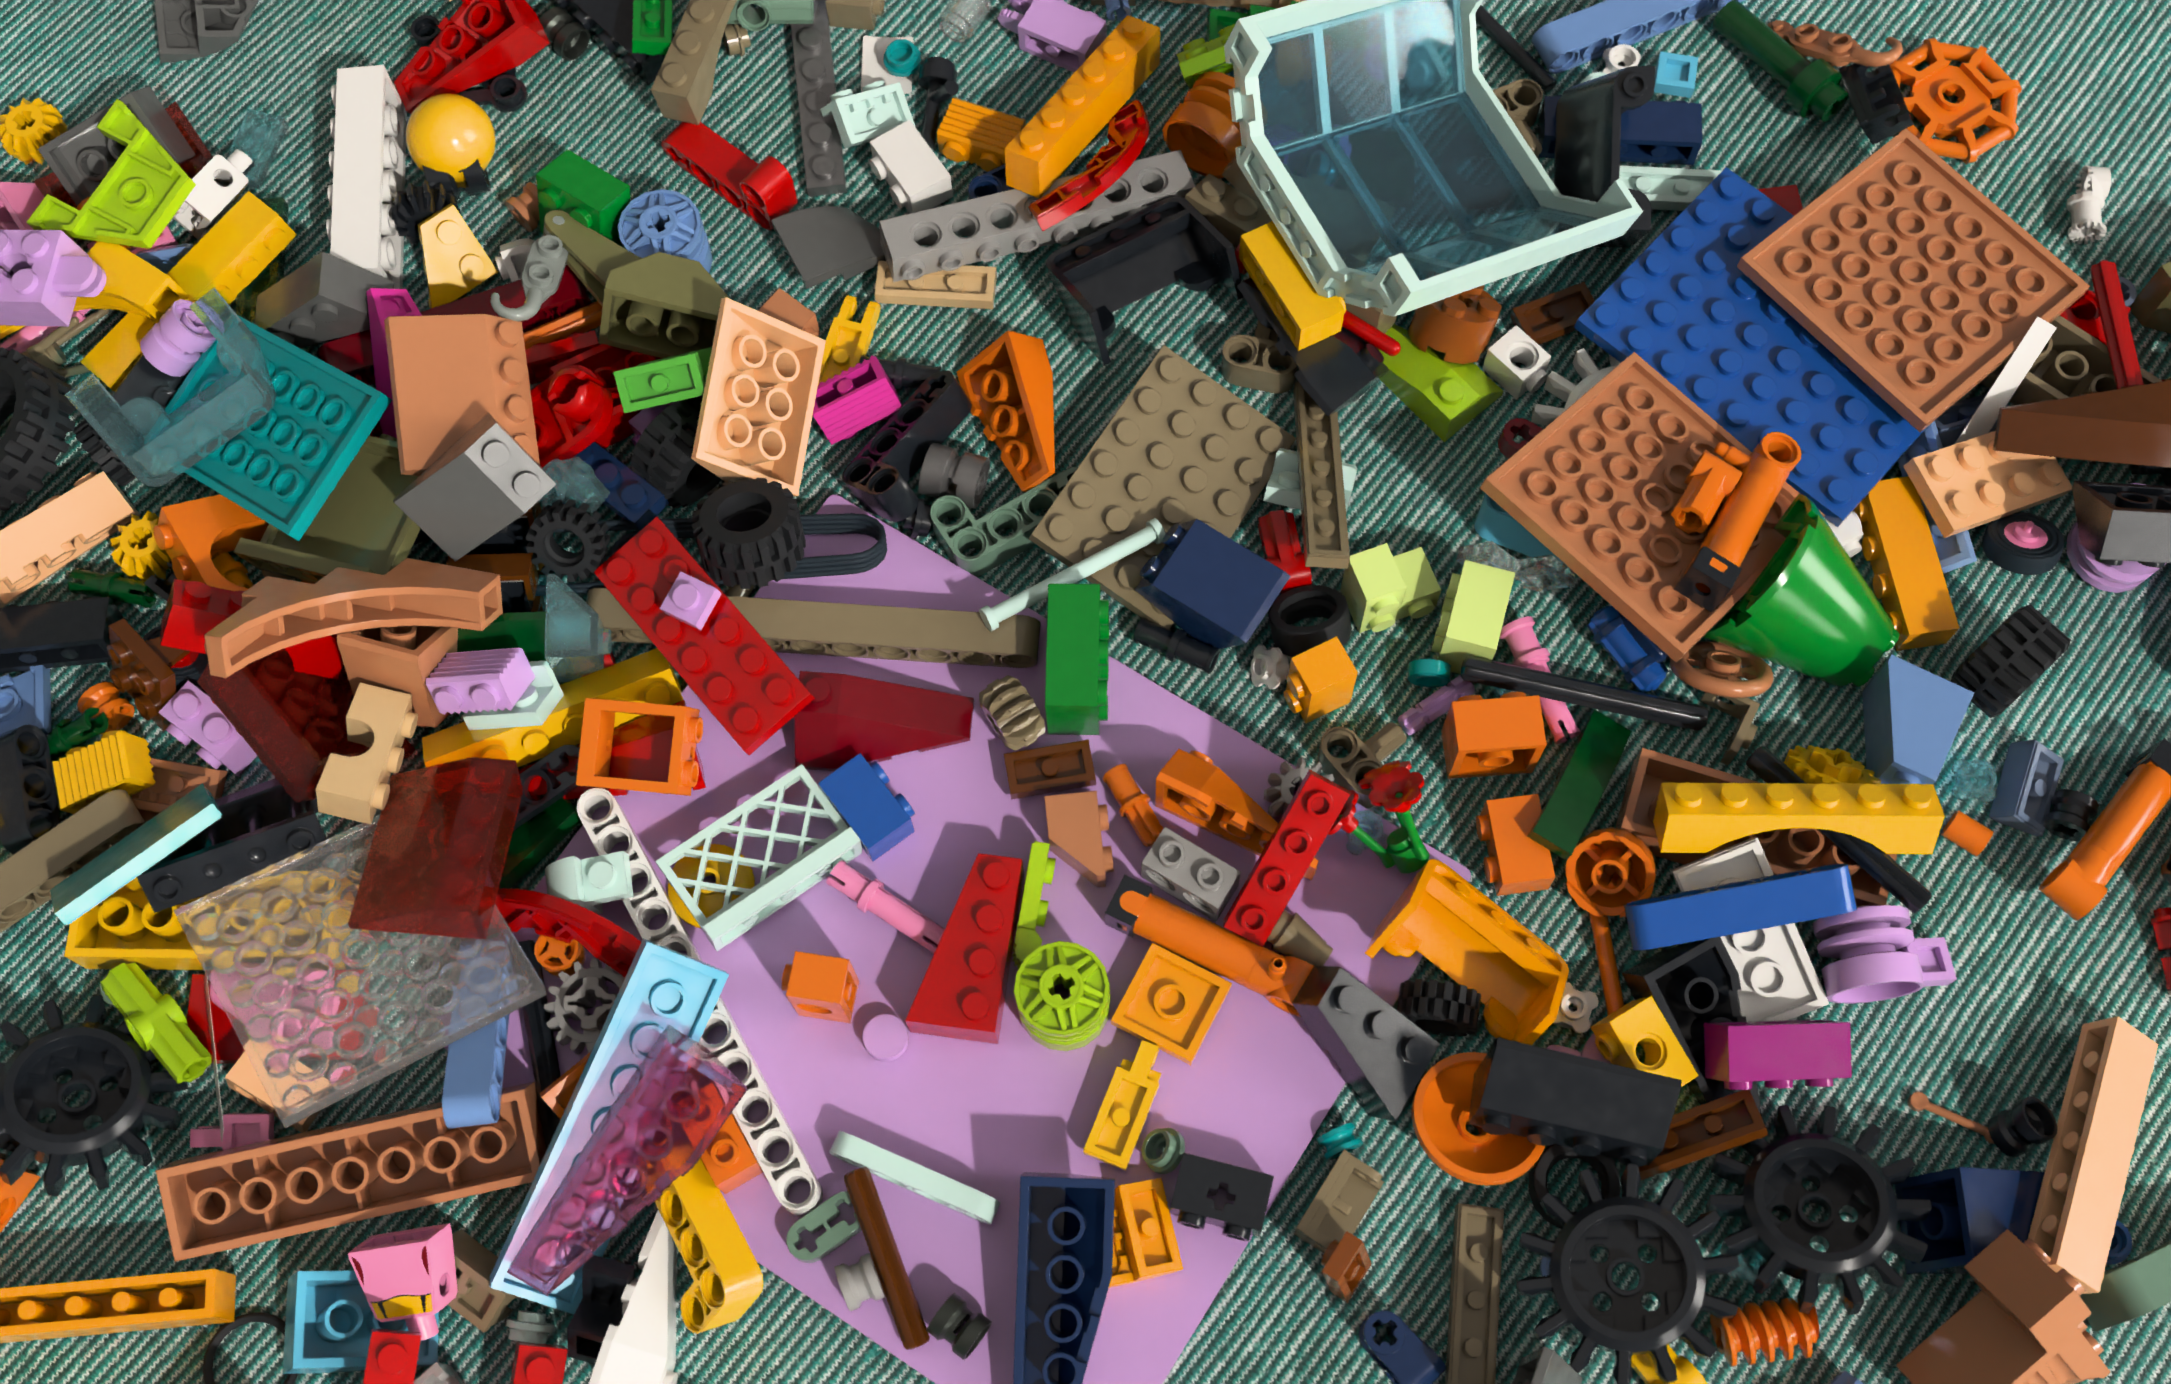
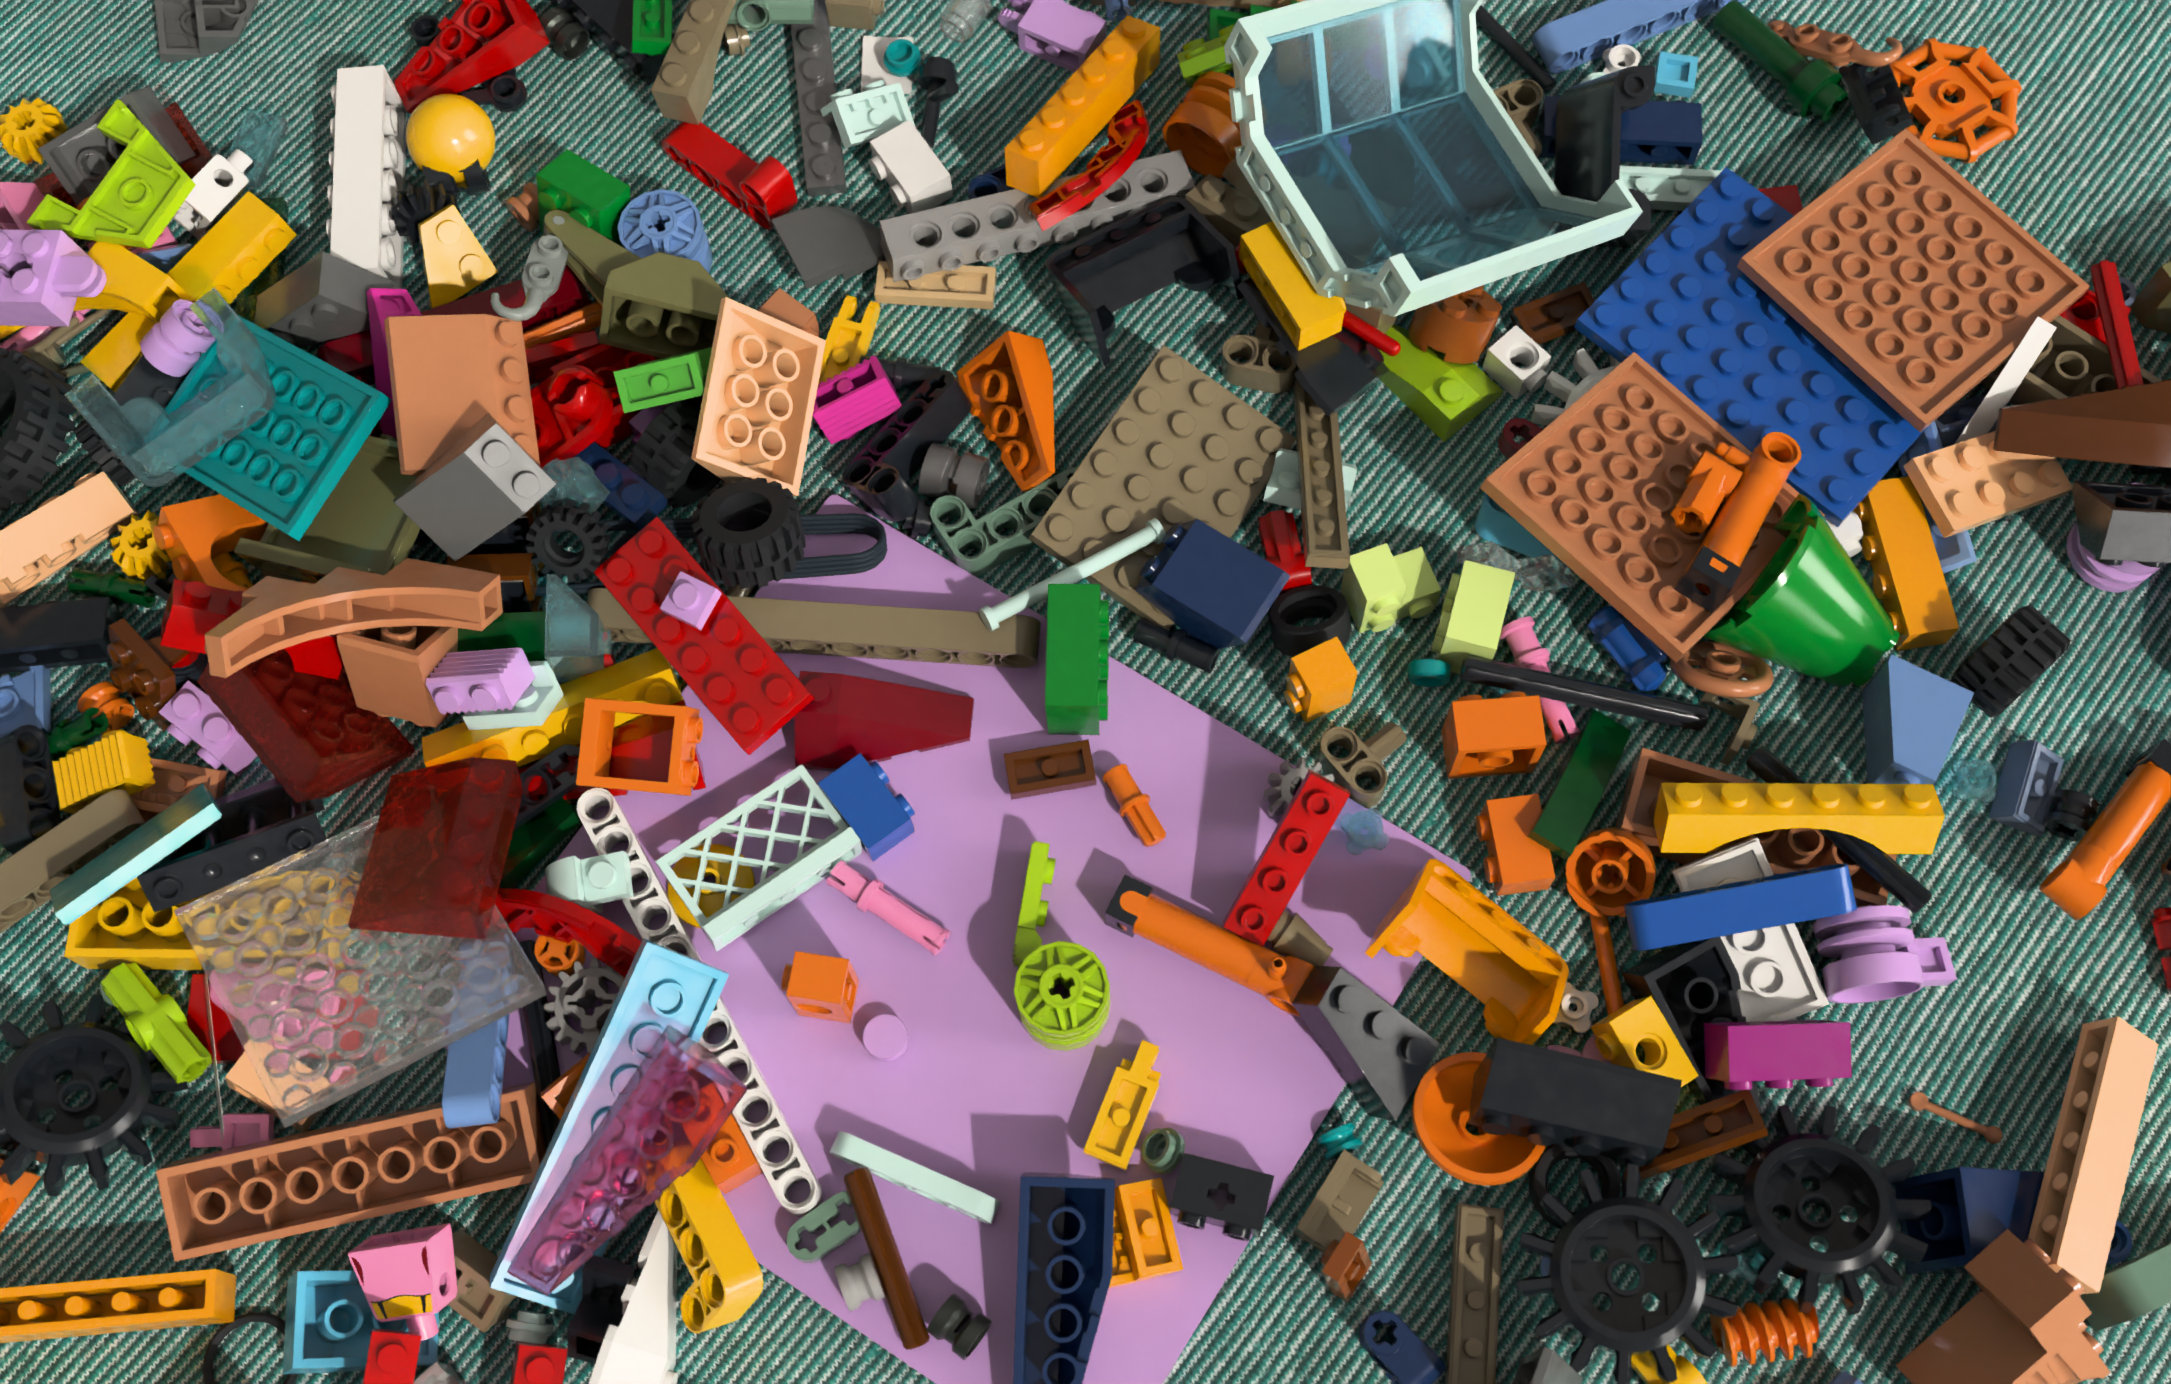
(358, 784): tan arch -> none
(513, 258): white plate -> none
(971, 966): red wedge -> none
(976, 134): light orange brick -> none
(1012, 712): dark tan gear -> none
(1075, 834): nougat slope -> none
(1171, 1003): light orange plate -> none
(1190, 874): light grey brick -> none
(1211, 800): orange wedge -> none
(1269, 667): white plate -> none
(1395, 791): plant -> none
(1434, 705): lavender axle -> none
(1440, 1006): black tyre -> none
(1828, 766): yellow gear -> none
(1967, 833): orange hinge -> none
(2023, 543): black wheel -> none
(2024, 1125): black wheel -> none
(2087, 205): white connector -> none

